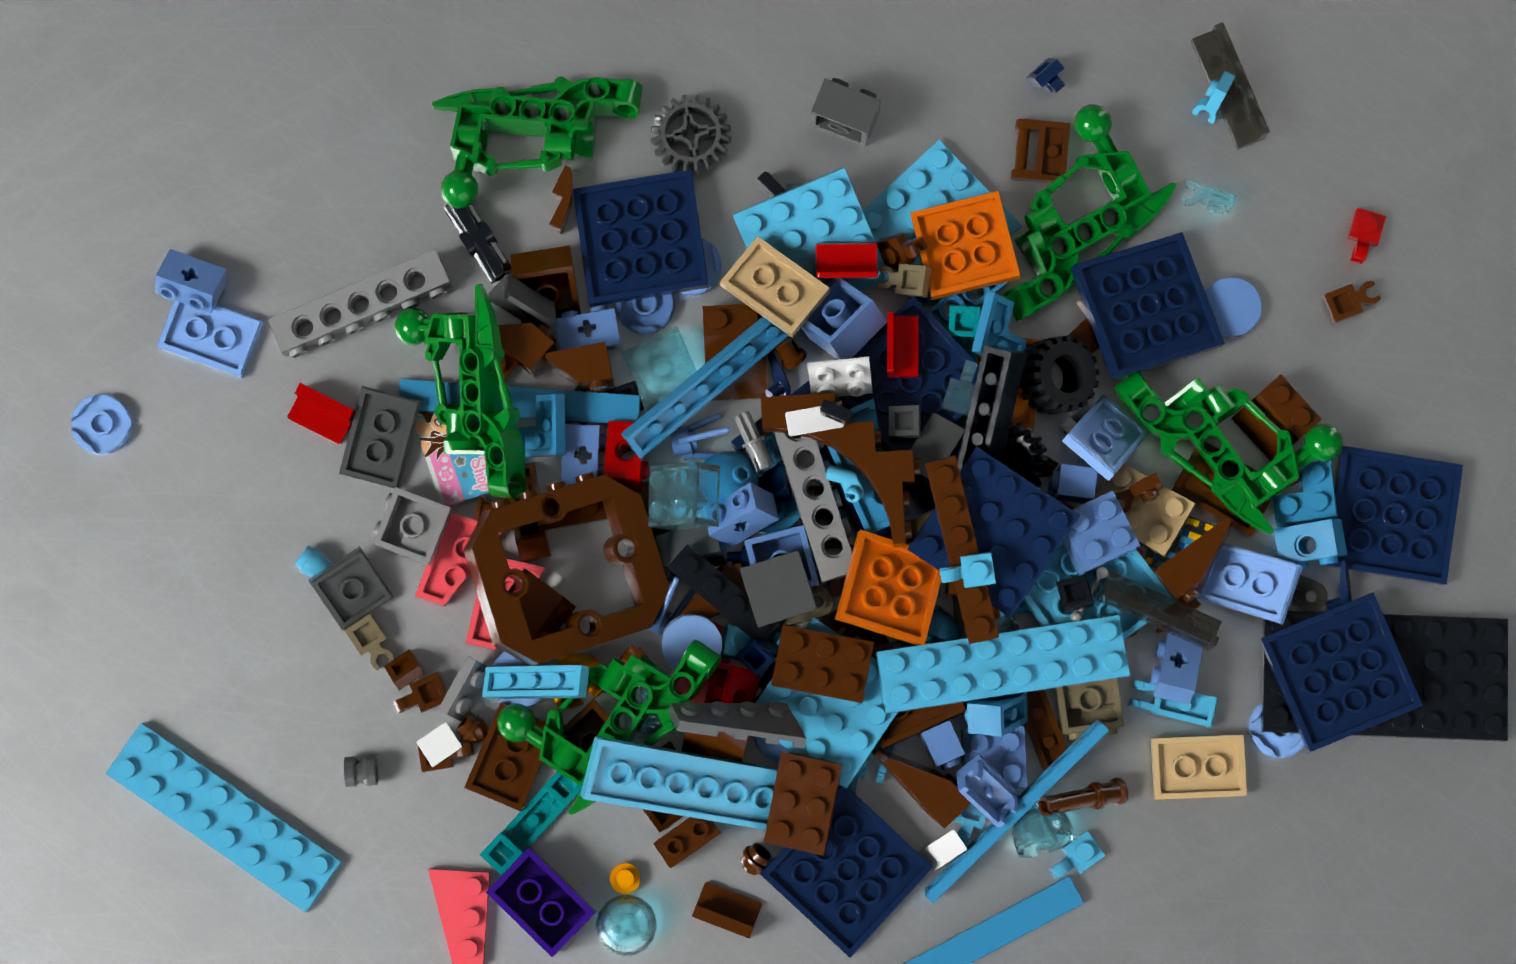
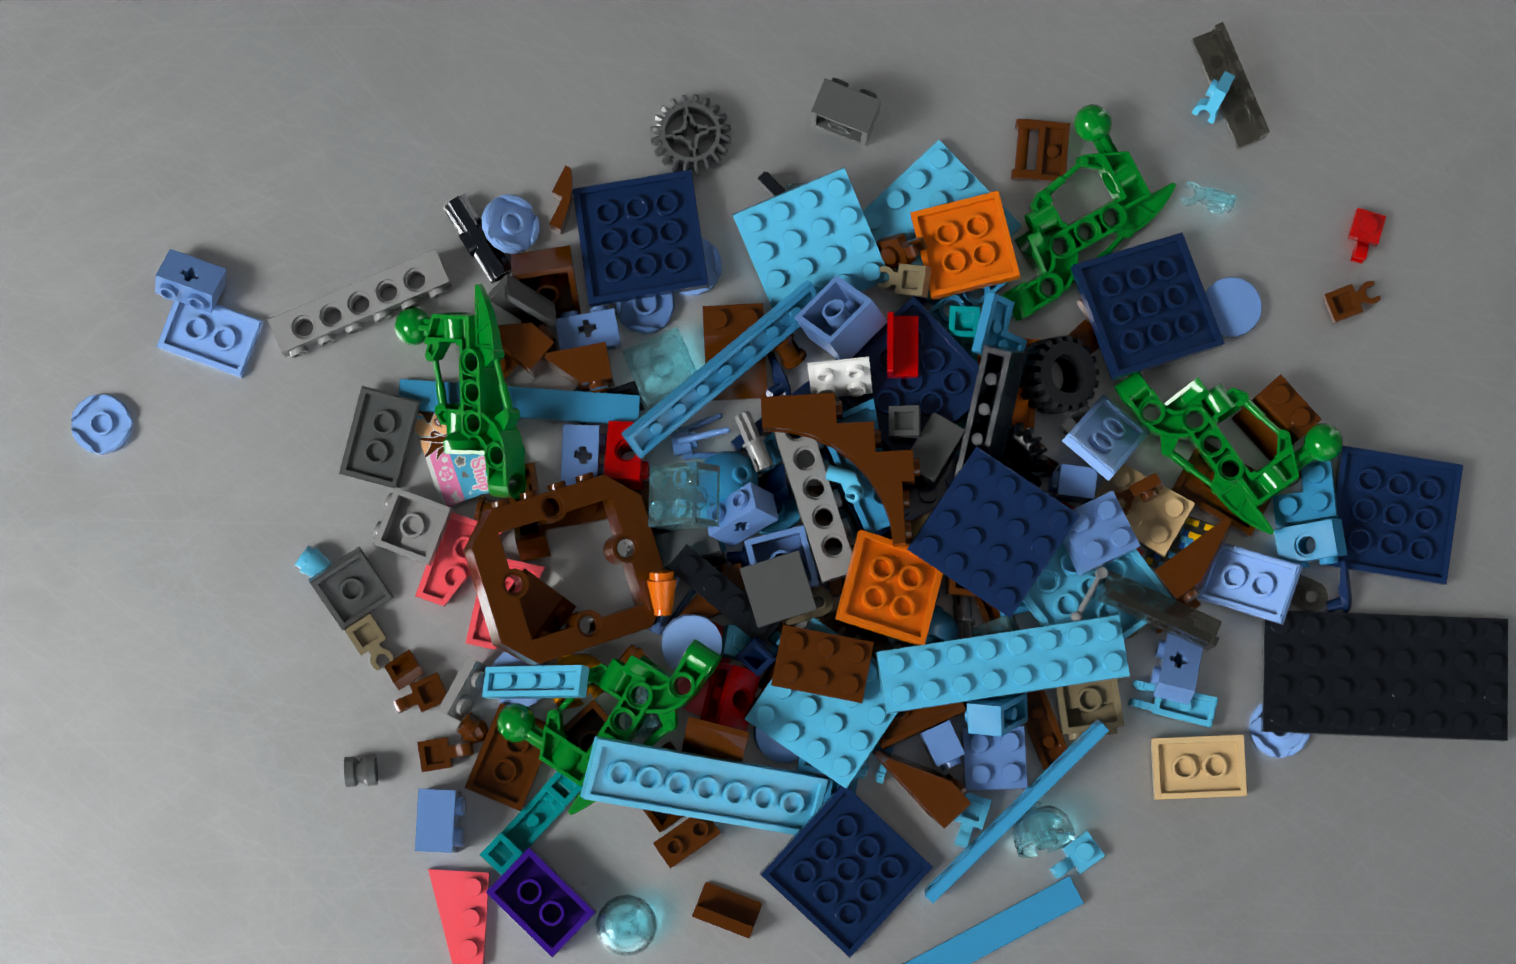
(224, 817): medium azure plate -> none
(321, 414): red panel -> none
(439, 744): white sticker -> none
(439, 820): none -> medium blue brick
(481, 112): green piece -> none
(510, 224): none -> light blue tile
(549, 433): dark azure plate -> none
(625, 878): light orange plate -> none
(662, 591): none -> orange cone
(739, 720): dark grey wing -> none
(755, 858): reddish brown plate -> none
(775, 286): tan plate -> none
(803, 802): reddish brown plate -> none
(809, 421): white sticker -> none
(836, 412): black tile -> none
(846, 260): red panel -> none
(943, 850): white sticker -> none
(960, 392): clear light blue plate -> none
(960, 541): reddish brown plate -> none
(974, 570): medium azure plate -> none
(987, 790): medium blue hinge -> none
(1047, 76): dark blue tile -> none
(1075, 593): black tile -> none
(1094, 796): reddish brown pin -> none
(1340, 672): dark blue plate -> none

